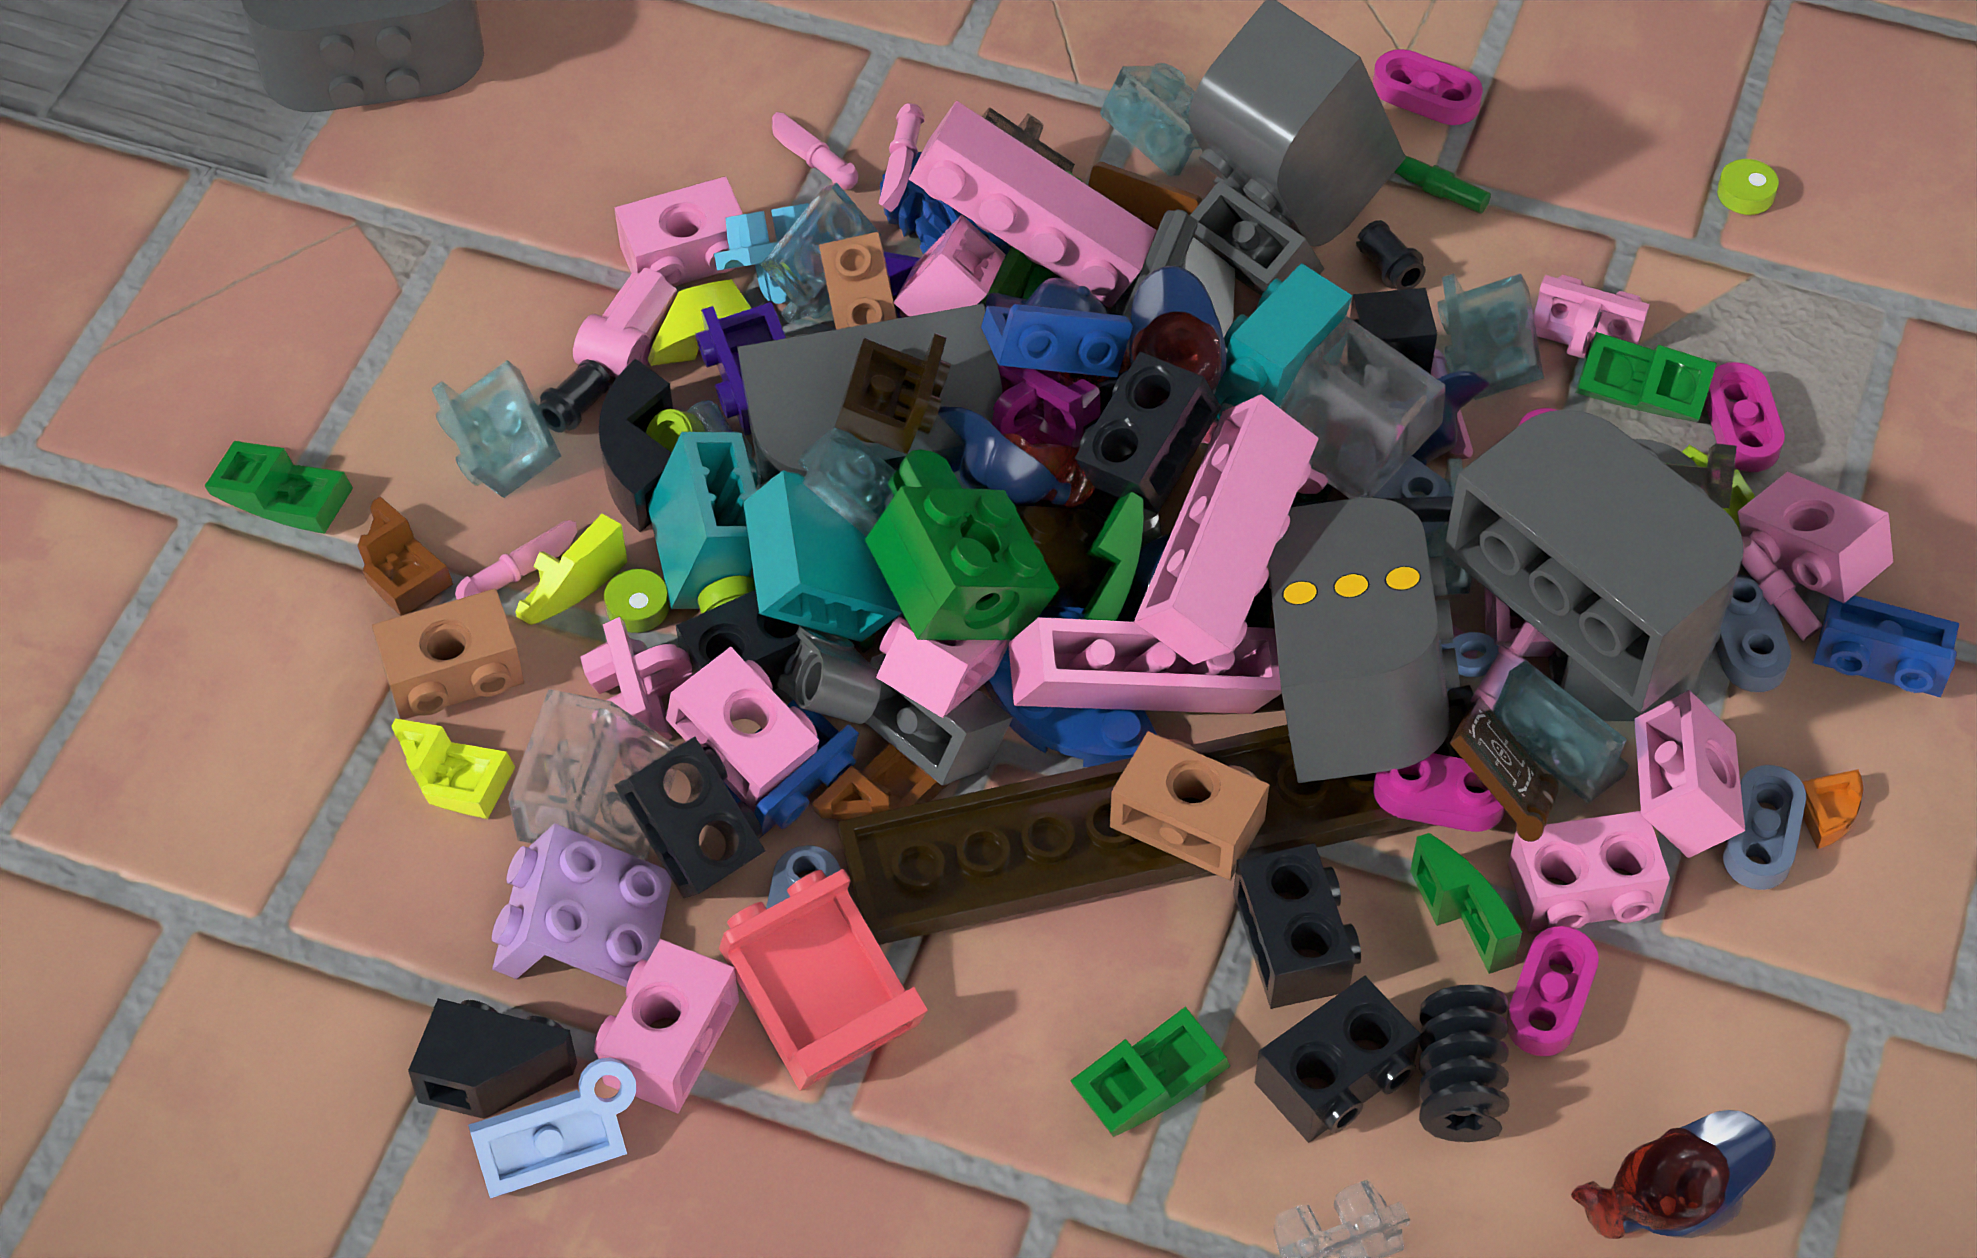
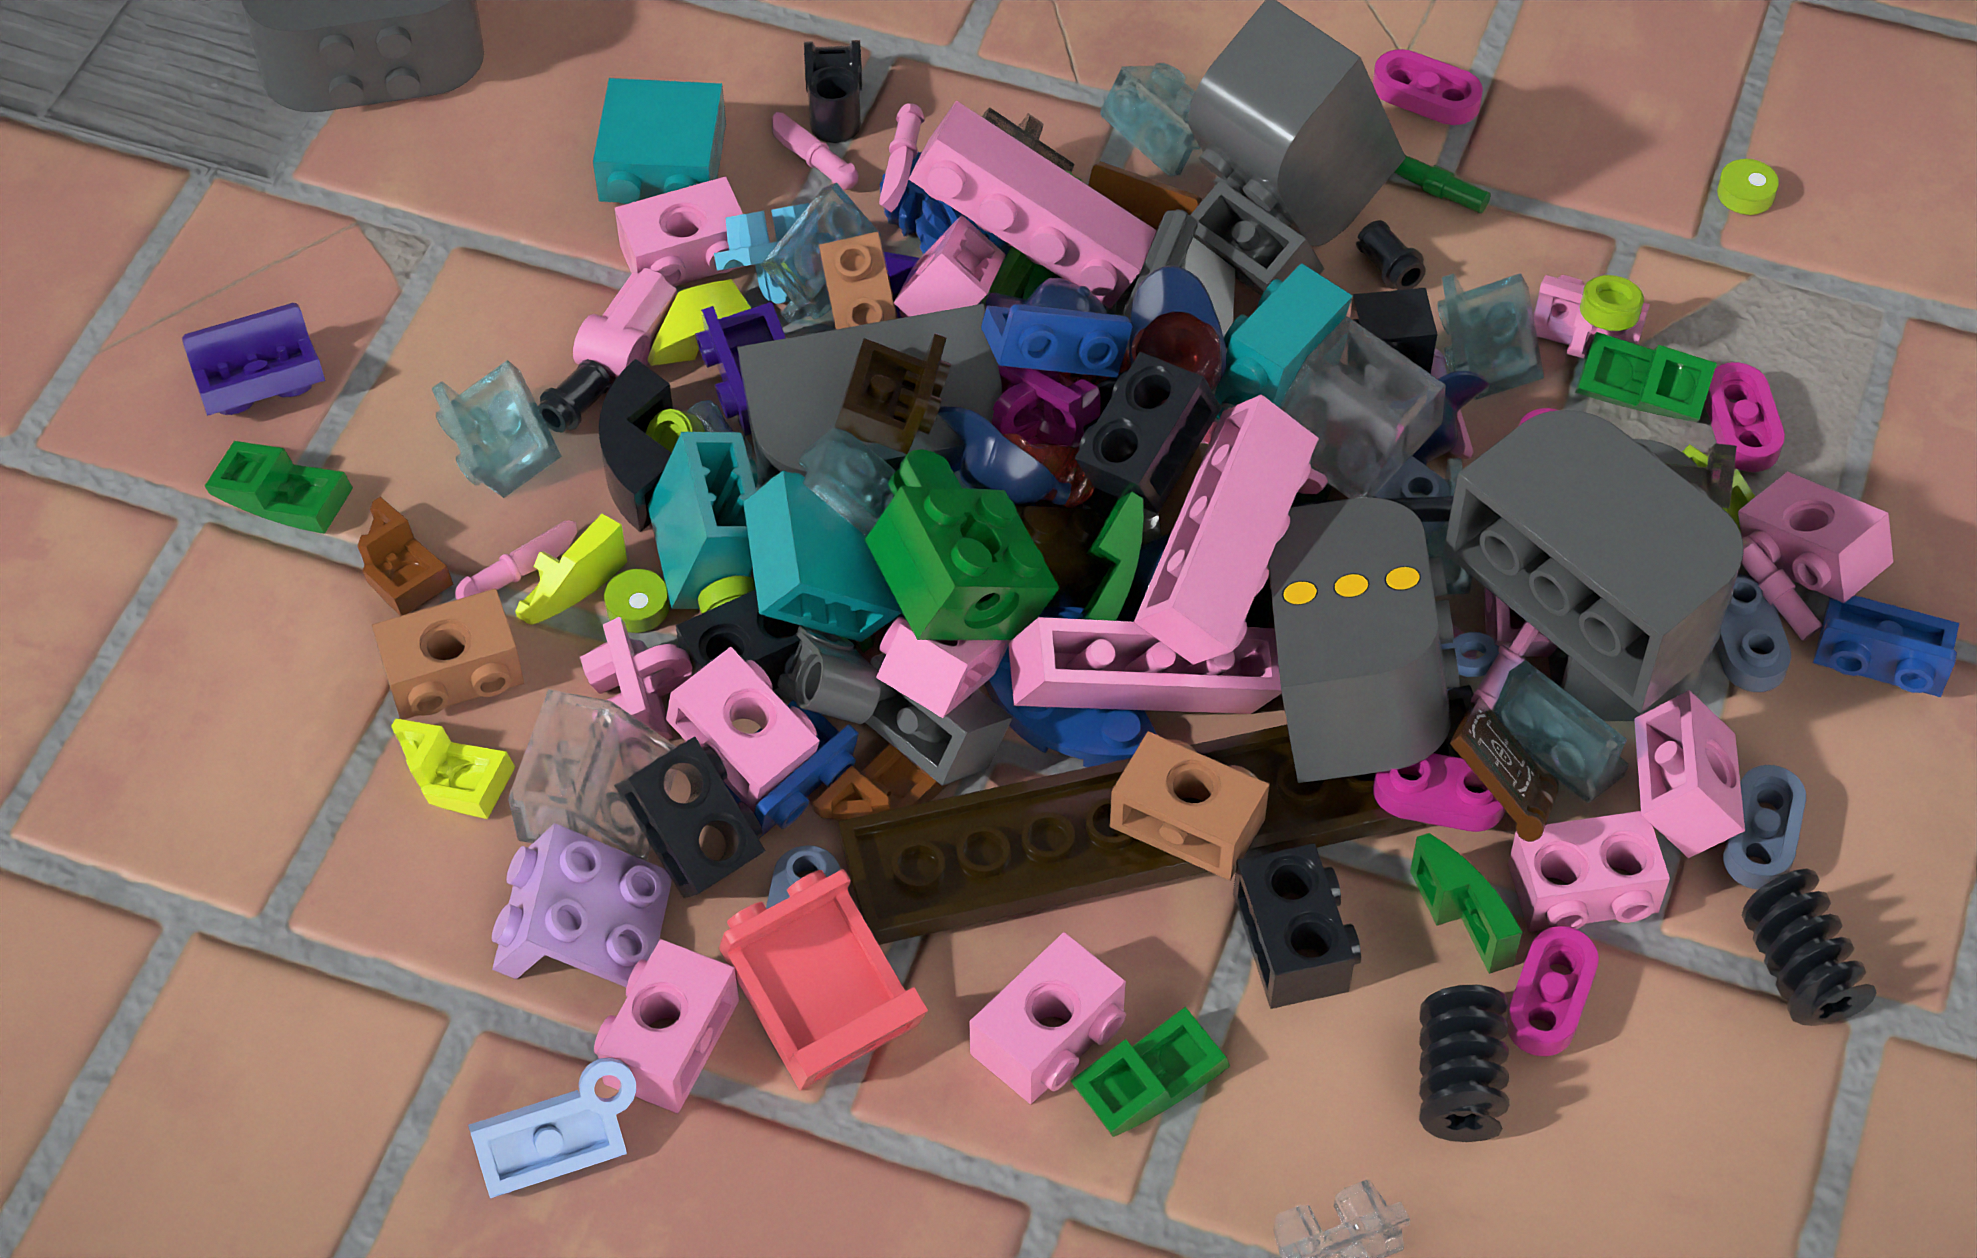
(252, 359): none -> dark purple bracket
(487, 1059): black slope -> none
(657, 138): none -> teal brick
(834, 90): none -> black piece
(1060, 984): none -> bright pink brick
(1326, 1049): black brick -> none
(1611, 303): none -> lime tile
(1683, 1180): clear red hair -> none
(1802, 952): none -> black piece
(1832, 805): orange tile -> none

